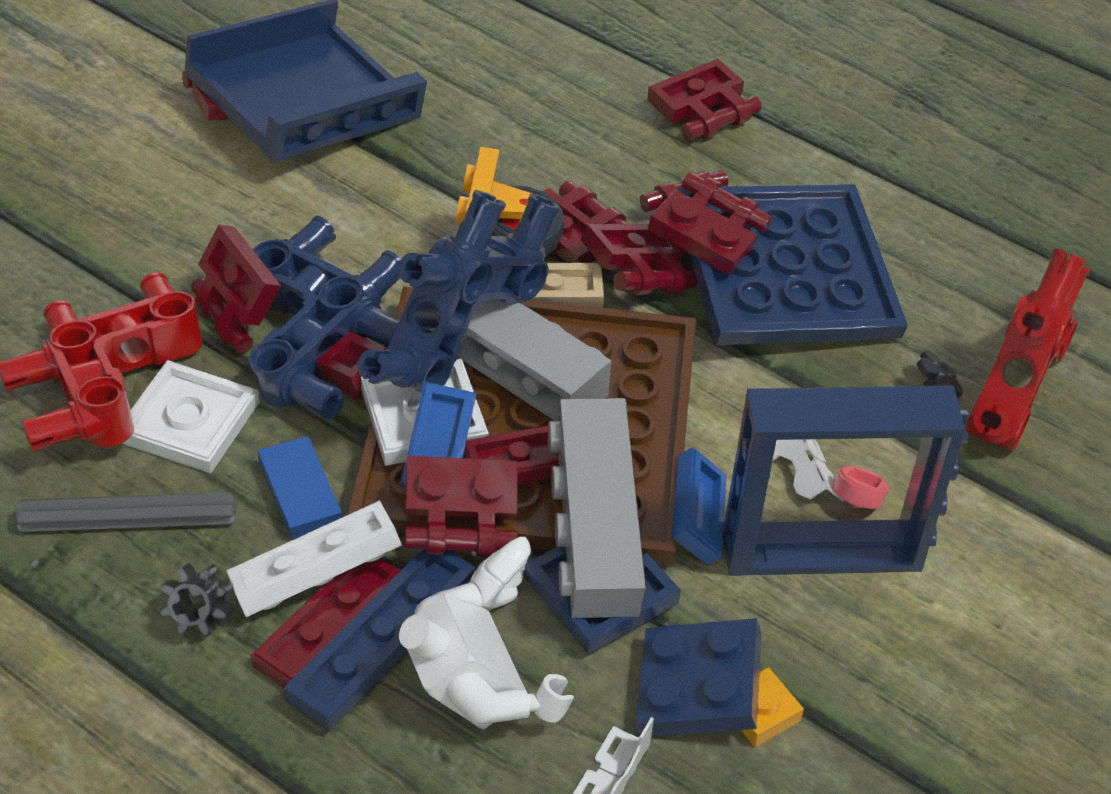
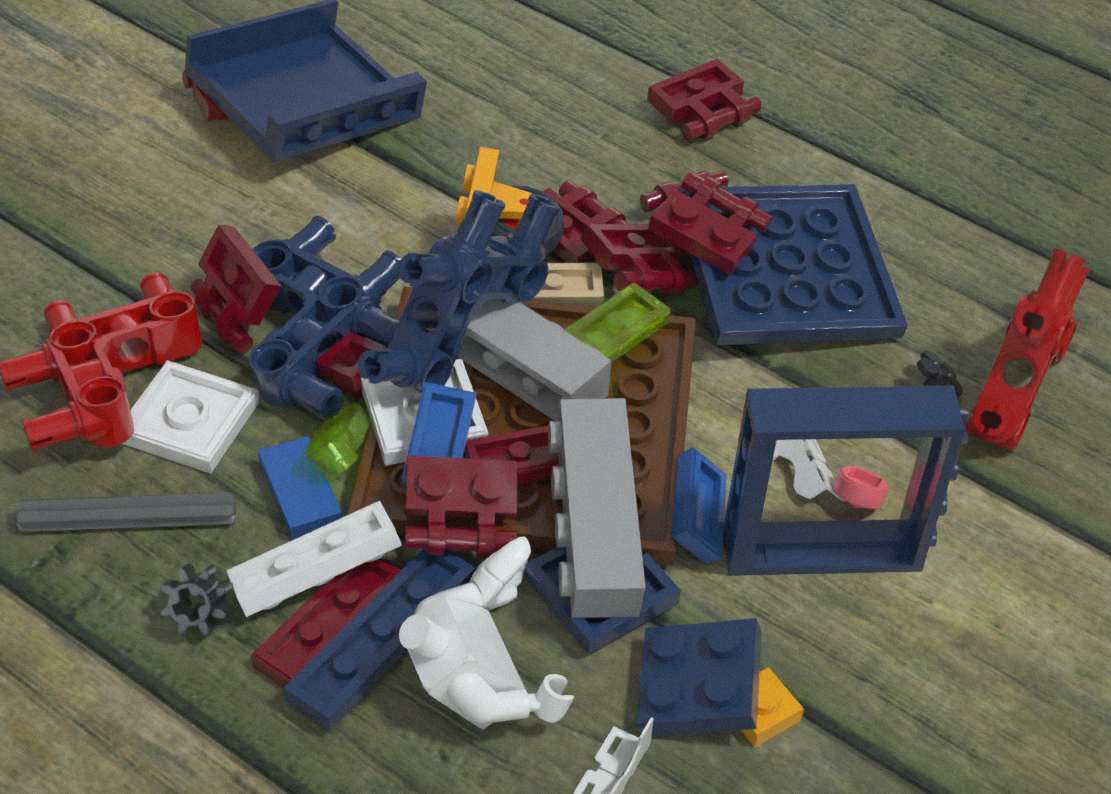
(338, 439): none -> clear neon green plate
(621, 322): none -> clear neon green plate

